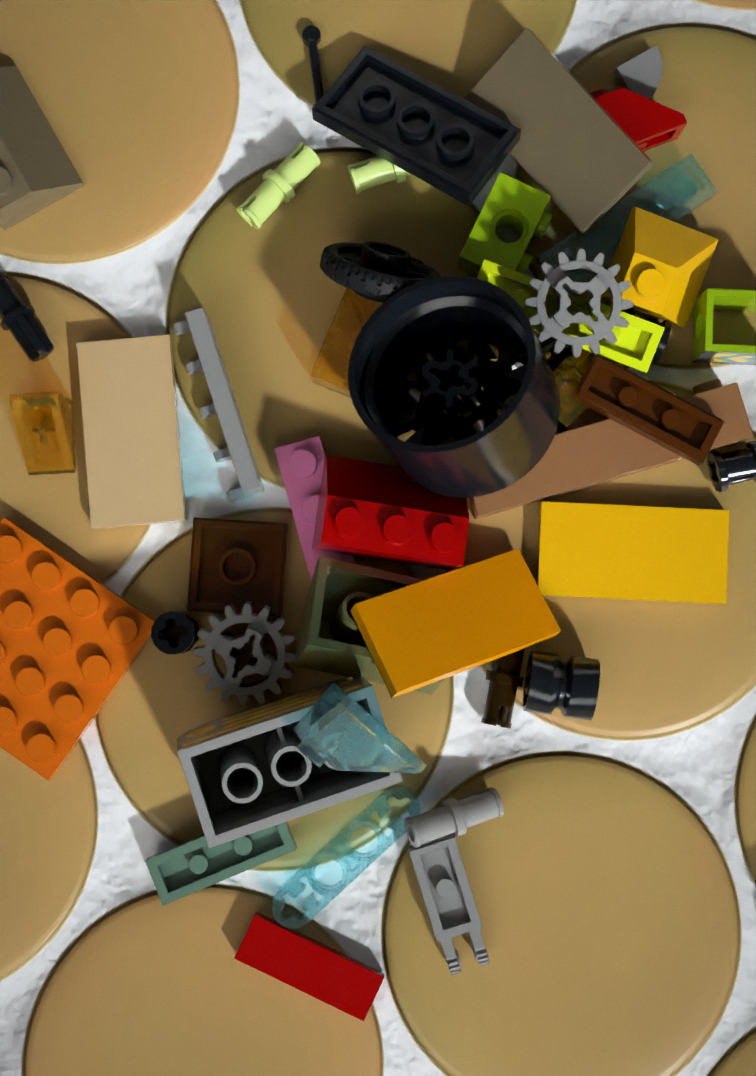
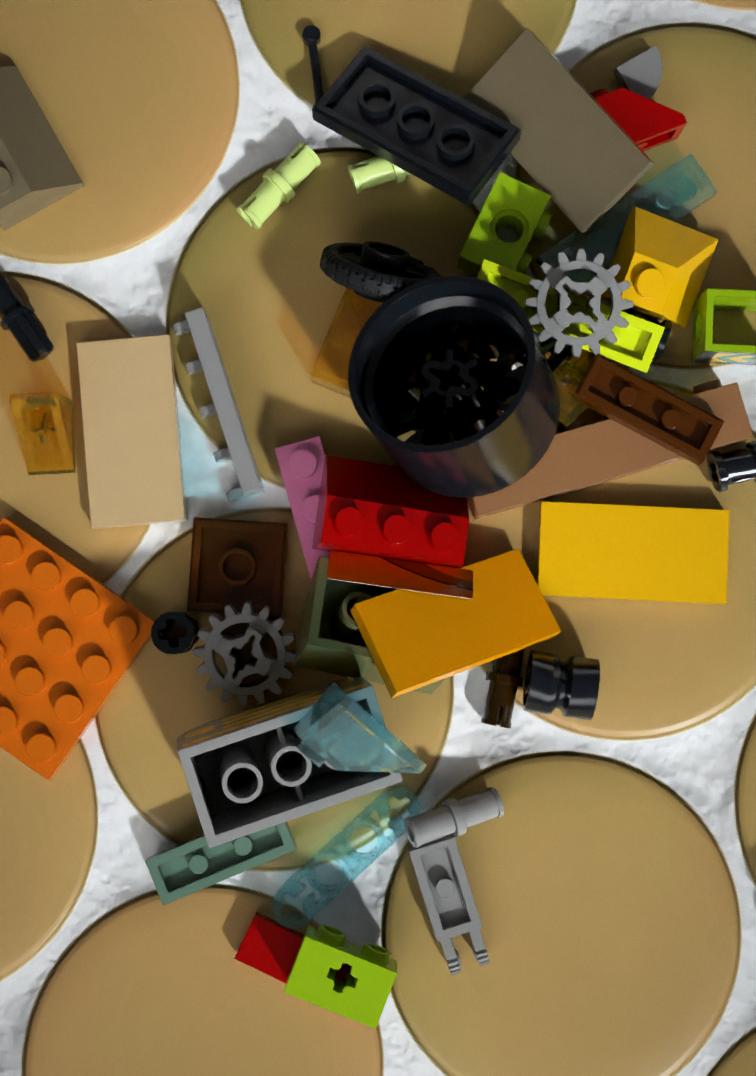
(360, 994): none -> lime brick
(400, 574): none -> orange sticker

